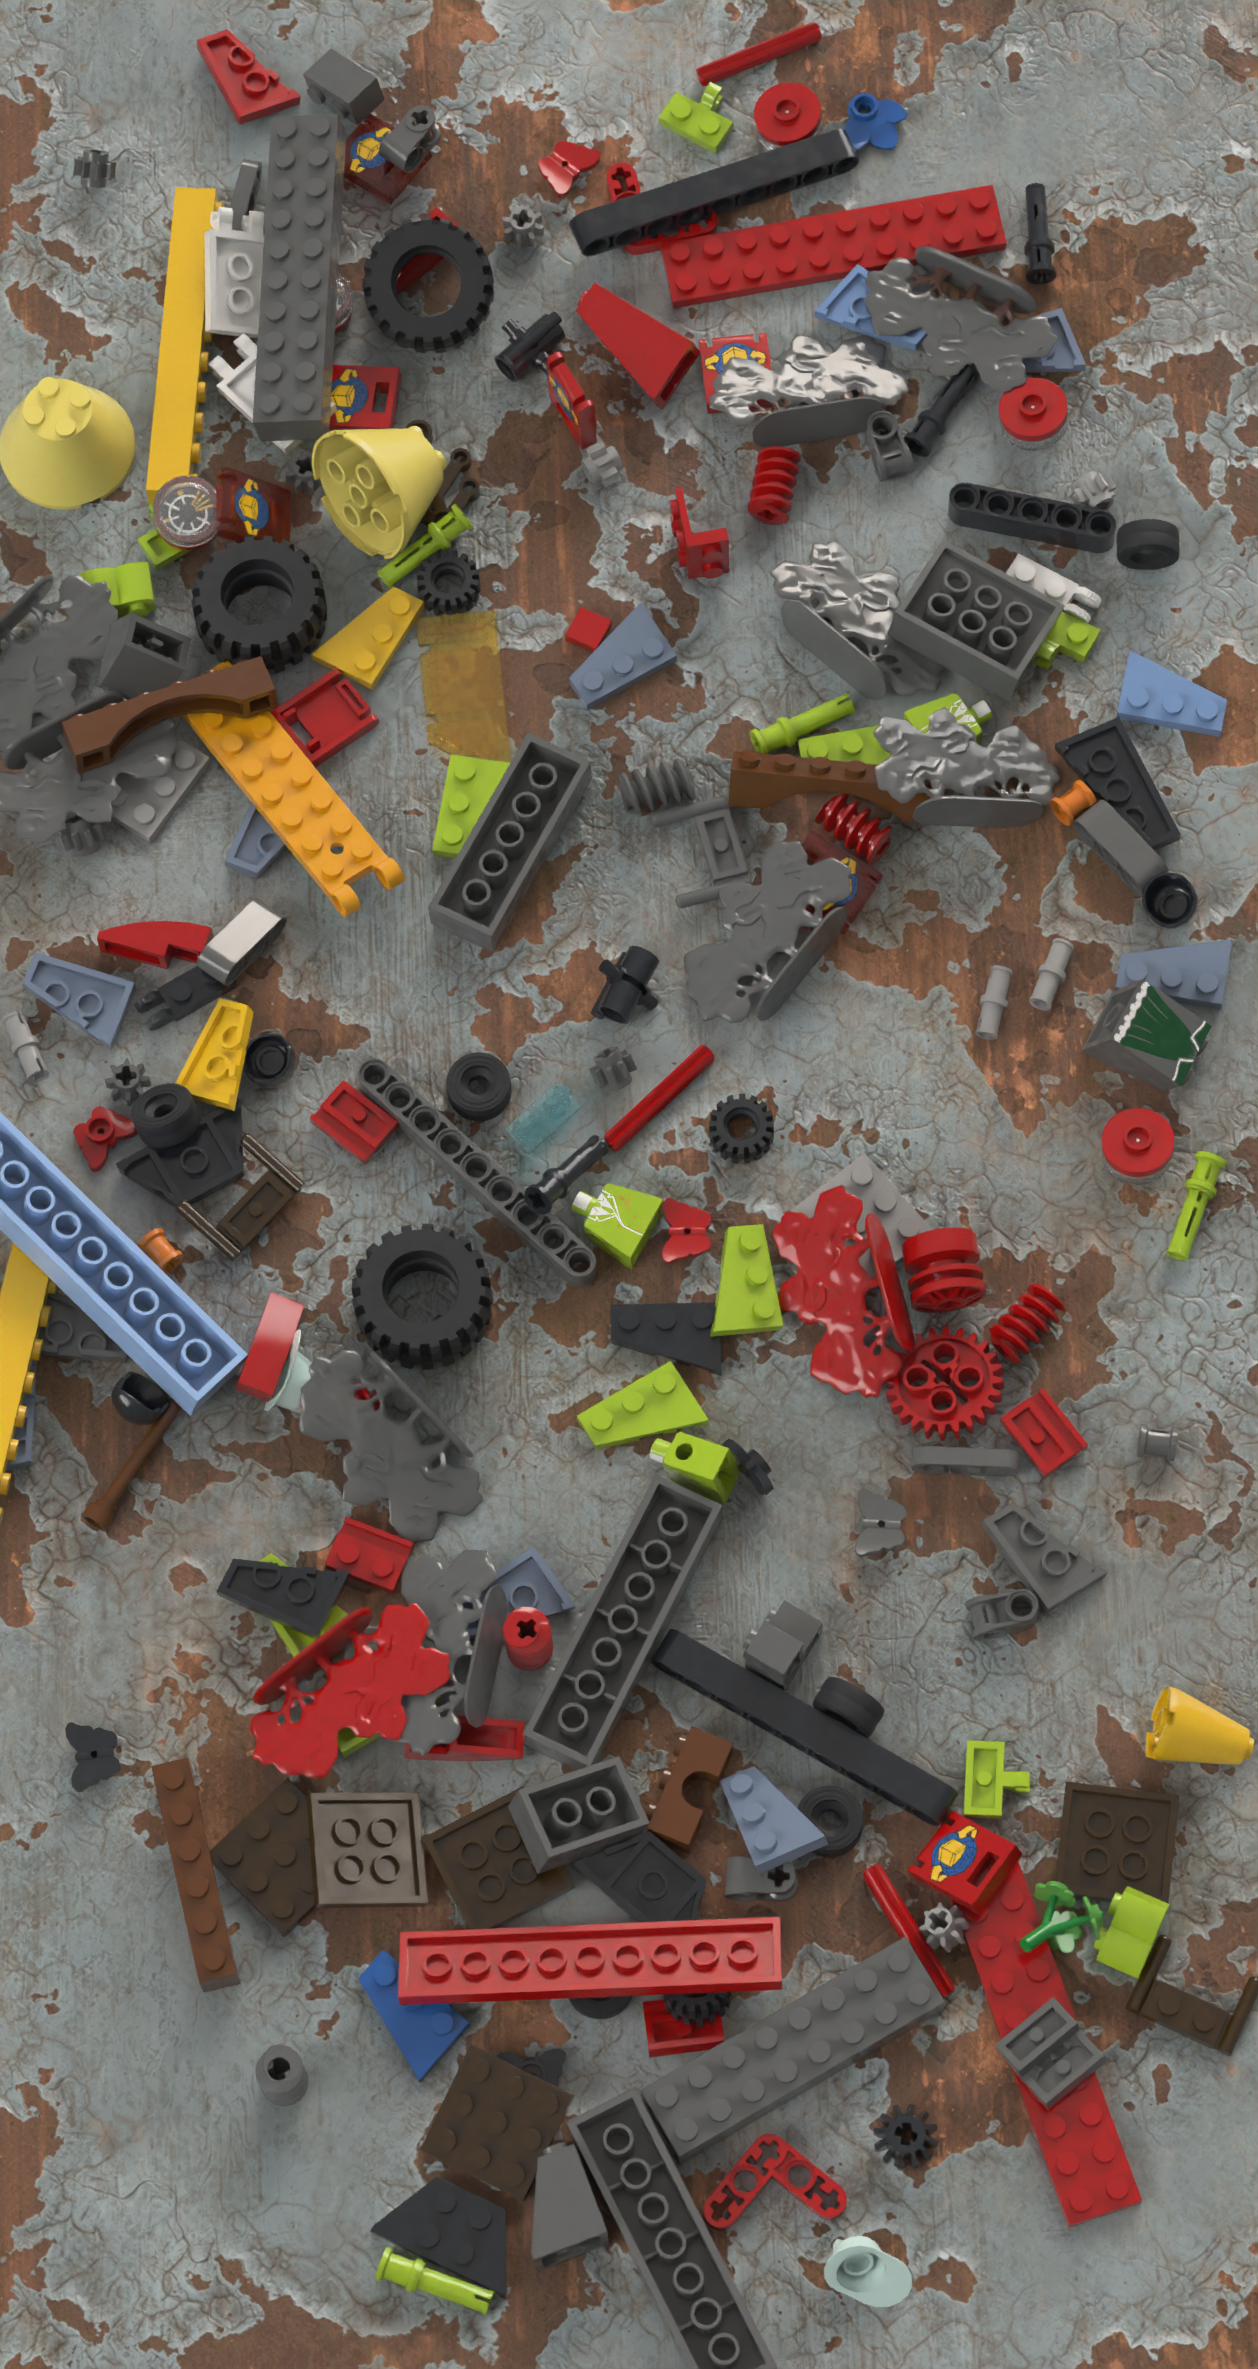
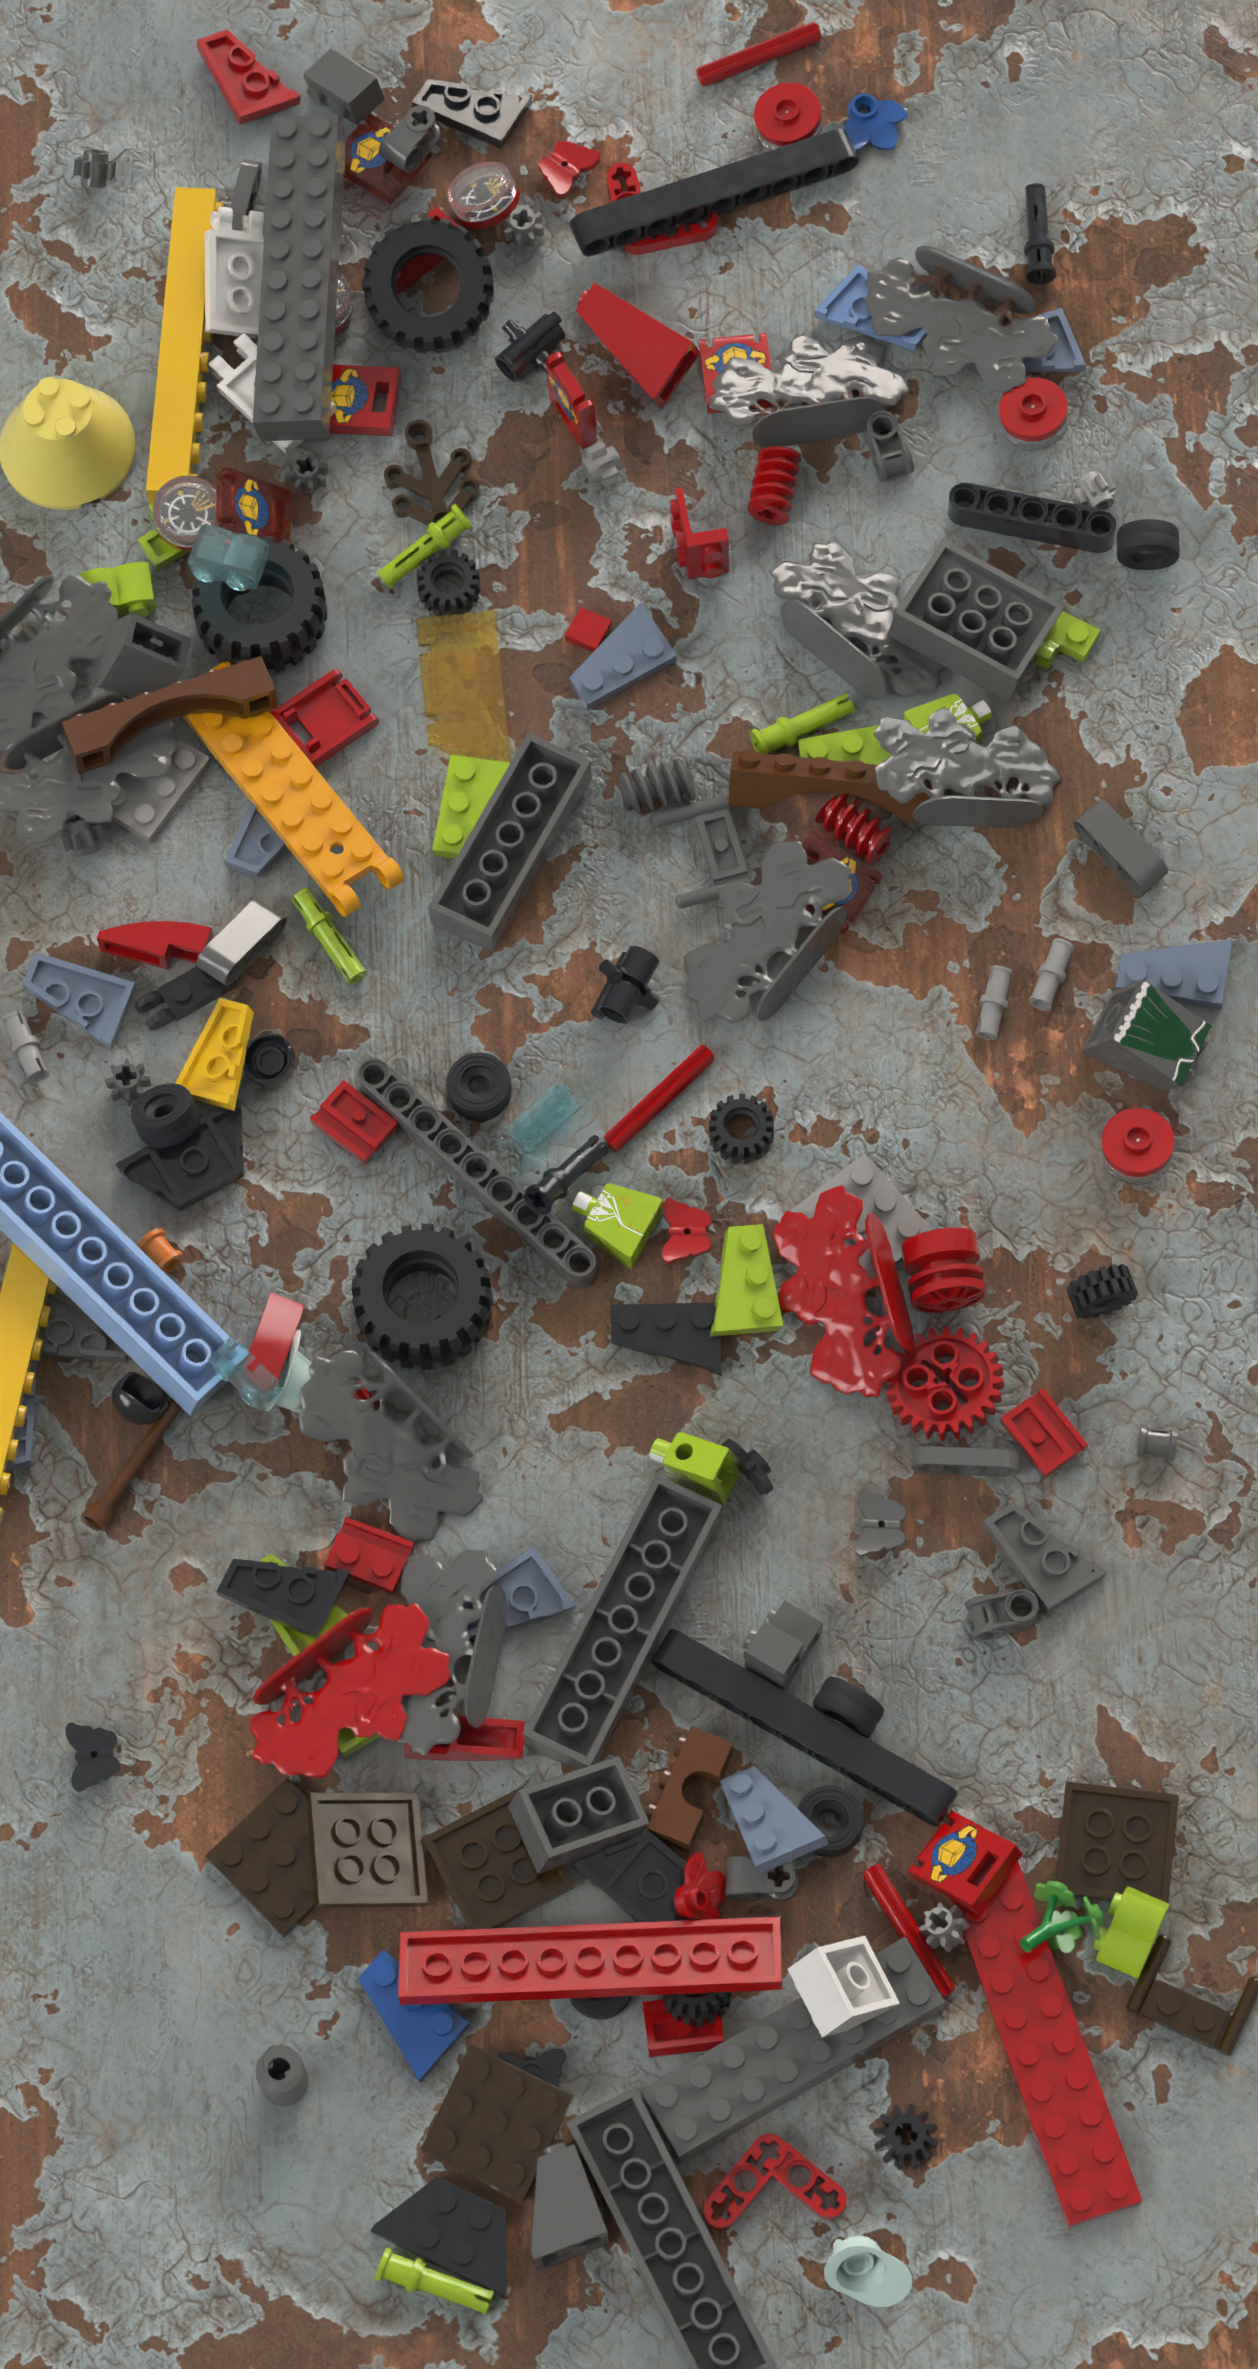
(96, 1146): red animal -> none
(195, 1875): reddish brown arch -> none
(228, 557): none -> clear light blue brick
(254, 1209): dark brown plate -> none
(254, 1387): none -> clear light blue hinge
(321, 924): none -> lime pin
(371, 639): yellow wing -> none
(377, 484): light yellow cone -> none
(476, 113): none -> wing
(483, 195): none -> clear piece
(528, 1638): red piece -> none
(613, 1068): dark grey gear -> none
(644, 1408): lime wing -> none
(696, 120): lime plate -> none
(701, 1891): none -> red plate
(829, 245): red plate -> none
(842, 1985): none -> white slope
(933, 421): black pin -> none
(987, 1780): lime plate -> none
(1025, 1321): red piece -> none
(1050, 2053): dark grey slope -> none
(1054, 586): white hinge -> none
(1072, 802): orange bush -> none
(1102, 1291): none -> black tyre
(1116, 774): black wing -> none
(1168, 700): medium blue wing -> none
(1169, 900): black hair -> none
(1194, 1732): yellow cone -> none
(1199, 1188): lime pin -> none

